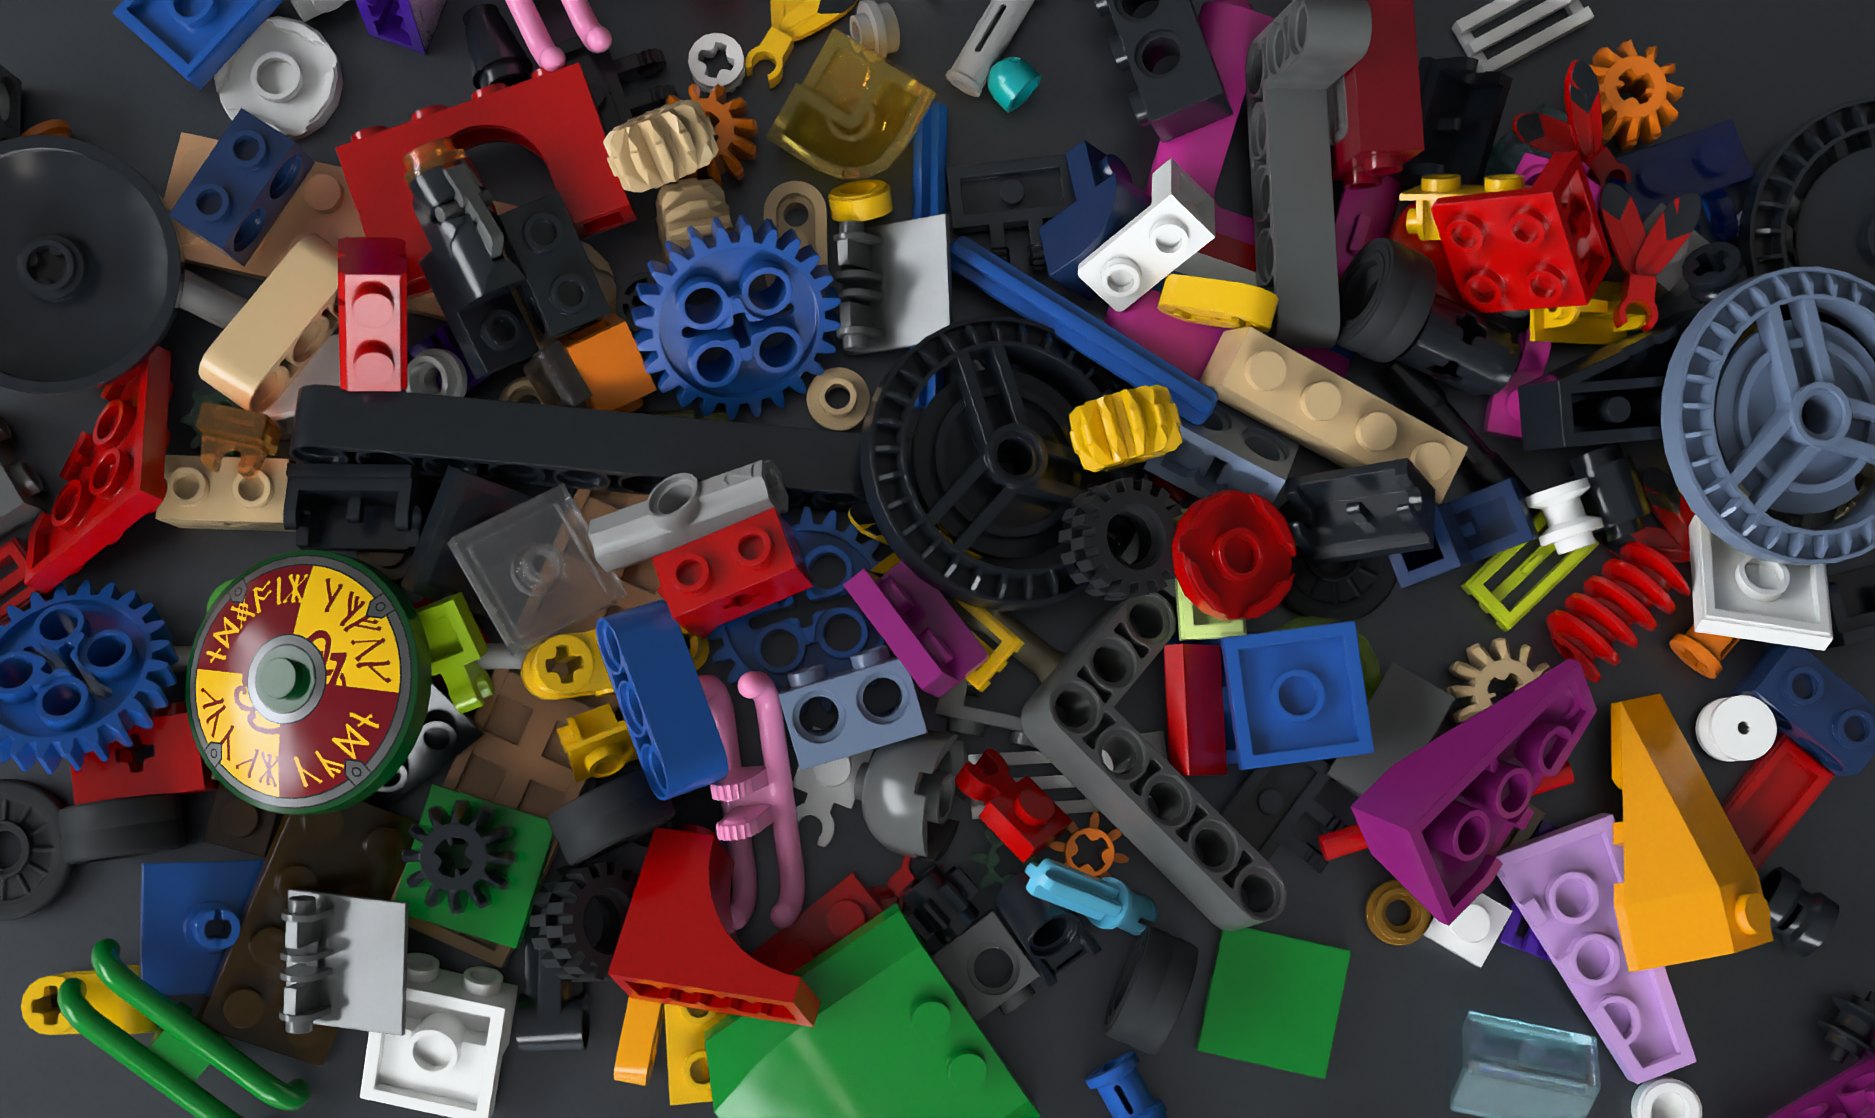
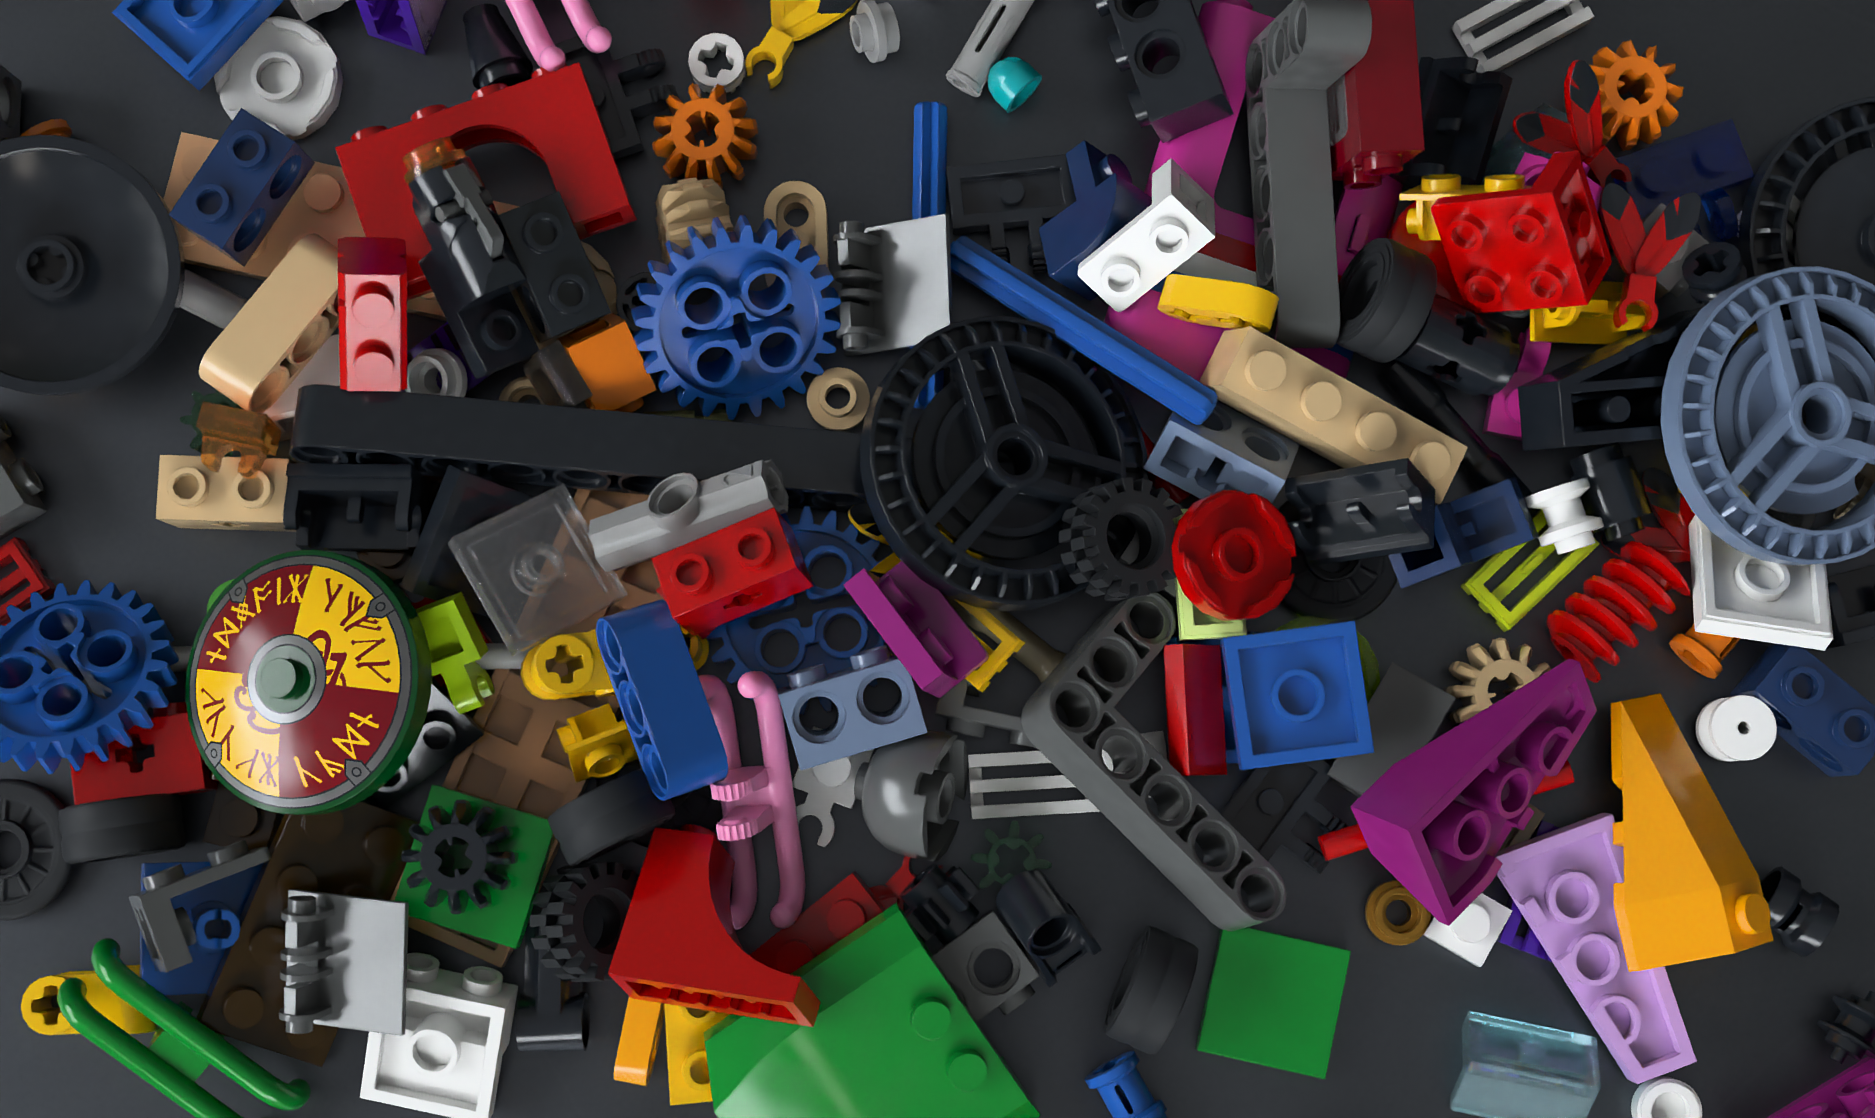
(110, 476): red plate -> none
(169, 930): none -> dark grey bracket
(661, 146): tan gear -> none
(852, 111): clear yellow brick -> none
(860, 200): yellow tile -> none
(1014, 810): red plate -> none
(1103, 901): medium azure axle -> none
(1106, 855): orange gear -> none
(1125, 428): yellow gear -> none
(1774, 797): red tile -> none

